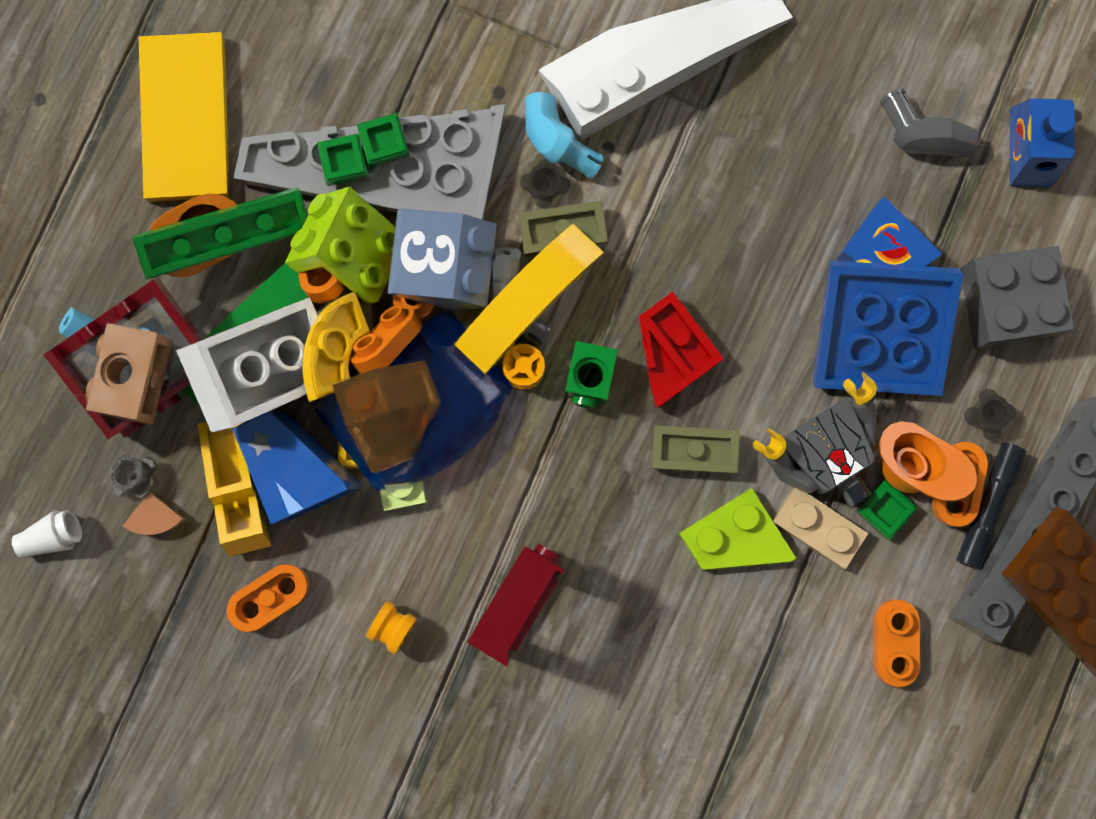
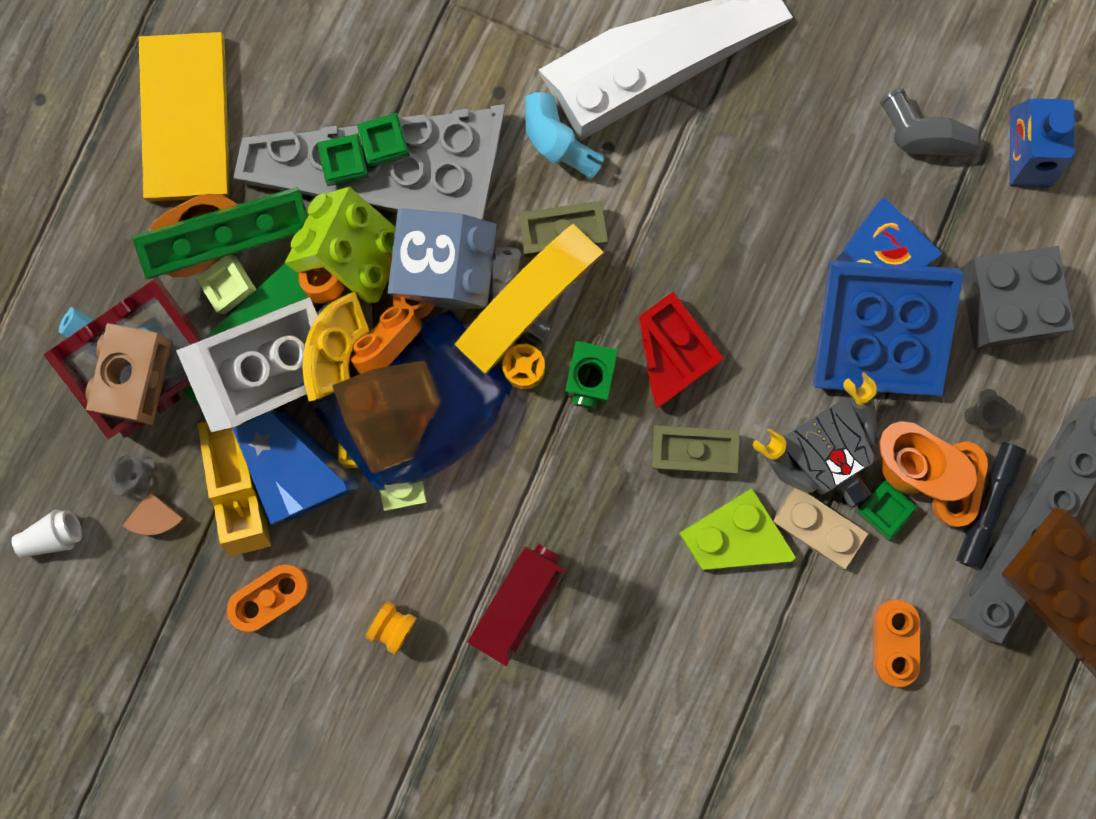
(226, 284): none -> yellowish green plate
(544, 195): clear smoke plate -> none

